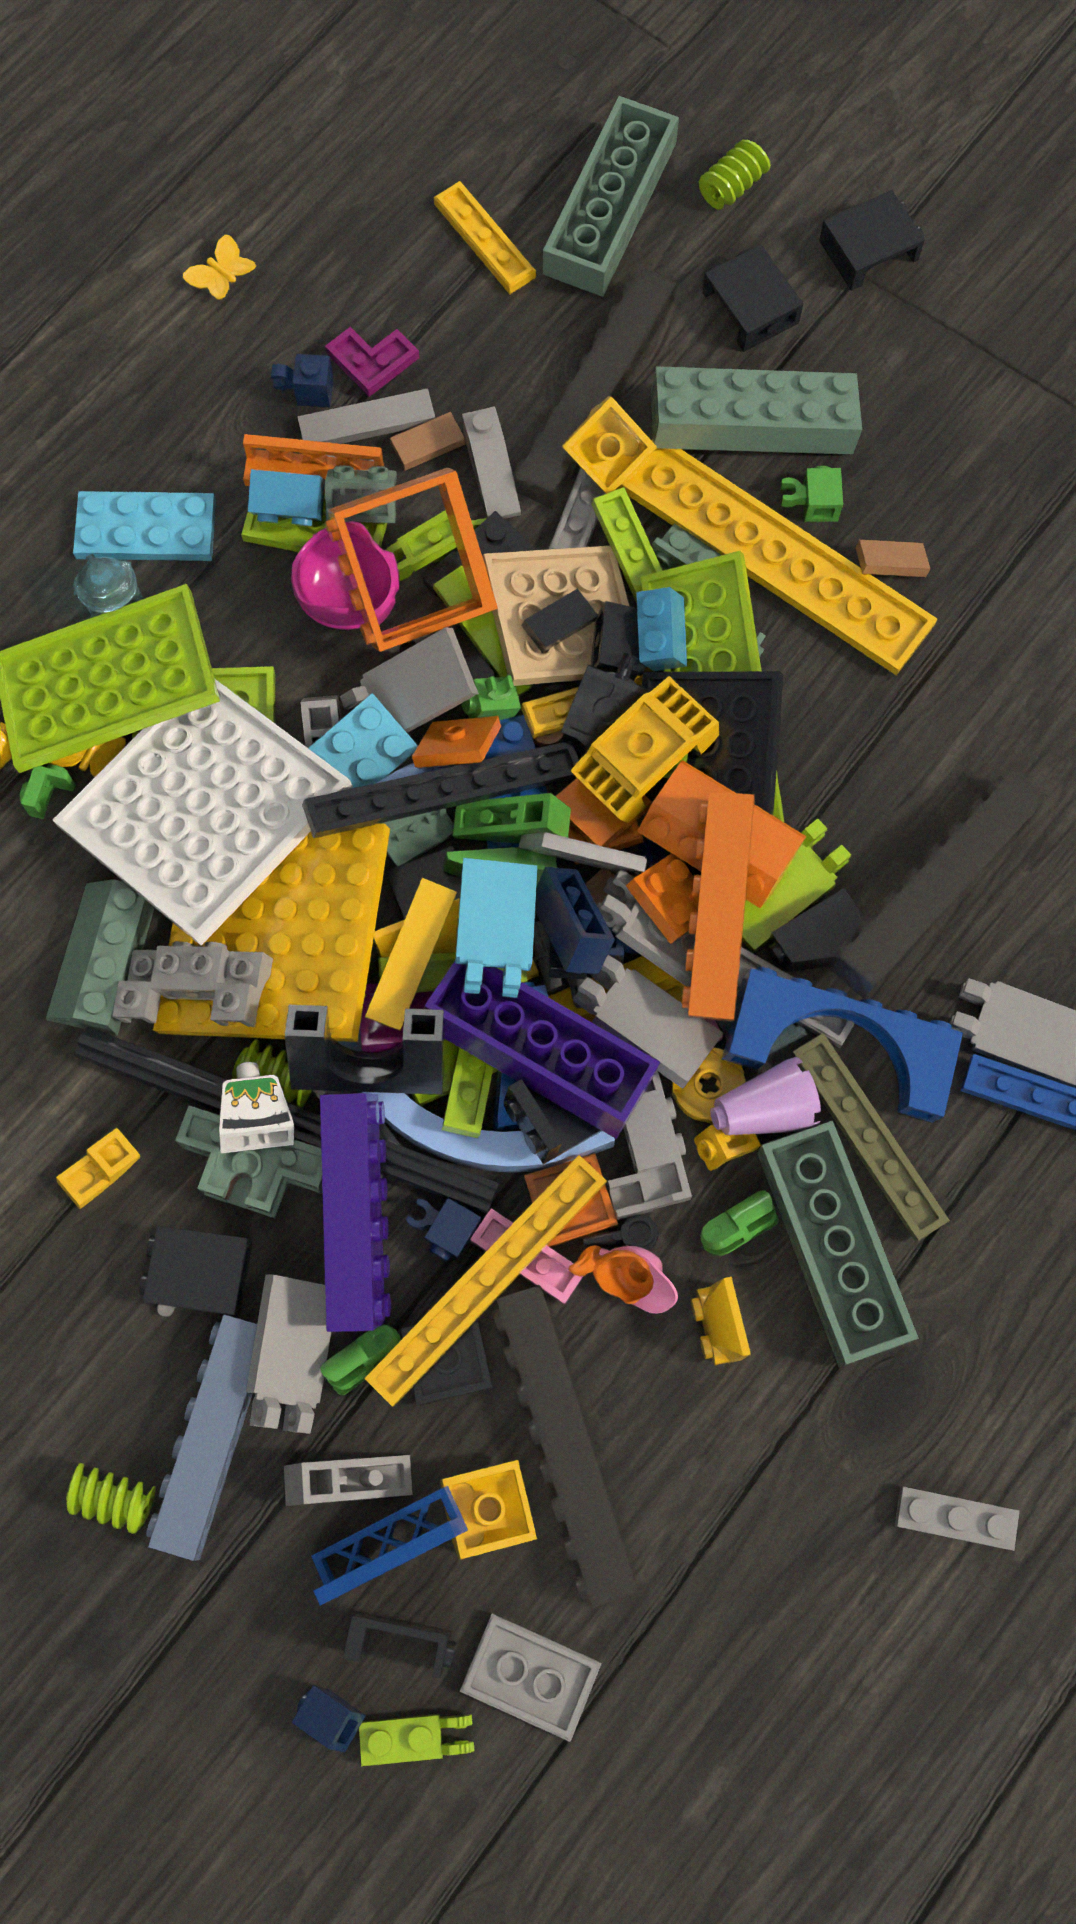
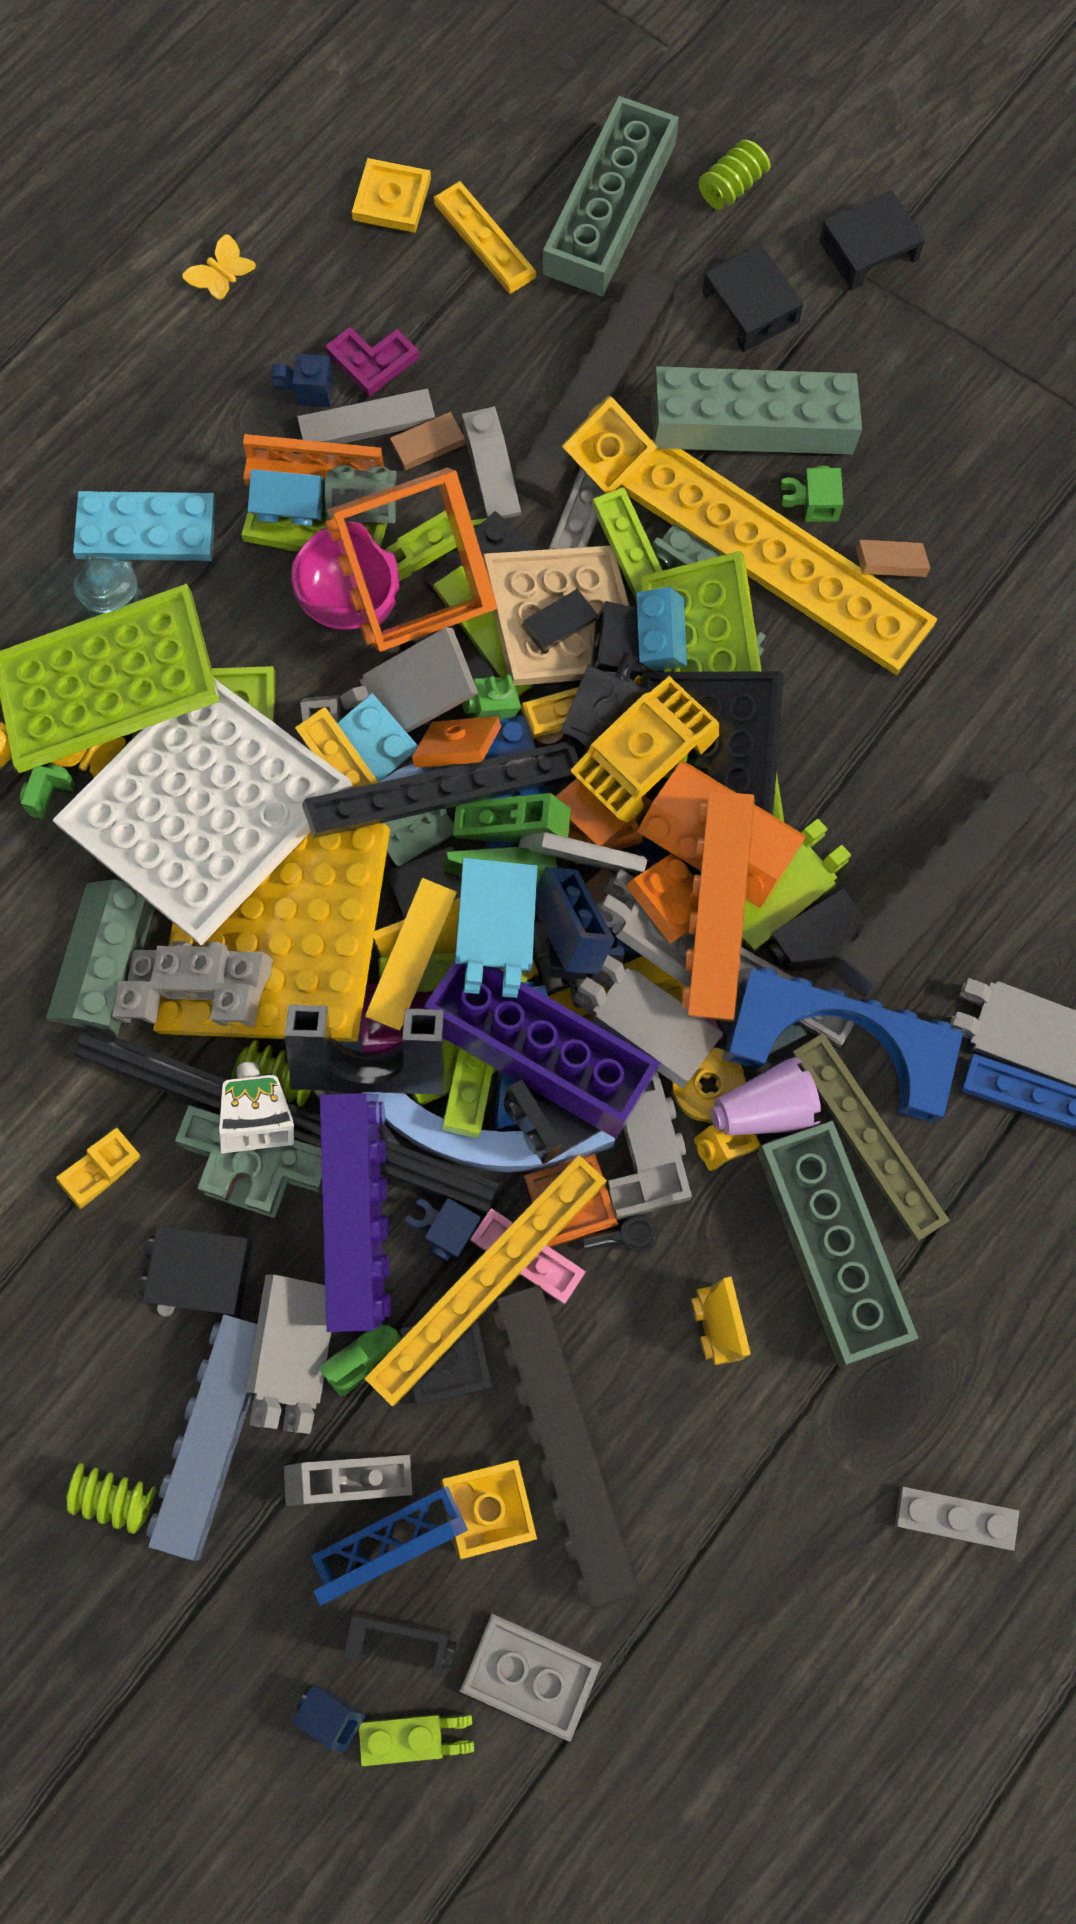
(332, 745): none -> yellow plate
(391, 195): none -> yellow plate
(630, 1275): orange hair -> none
(739, 1224): bright green arm -> none

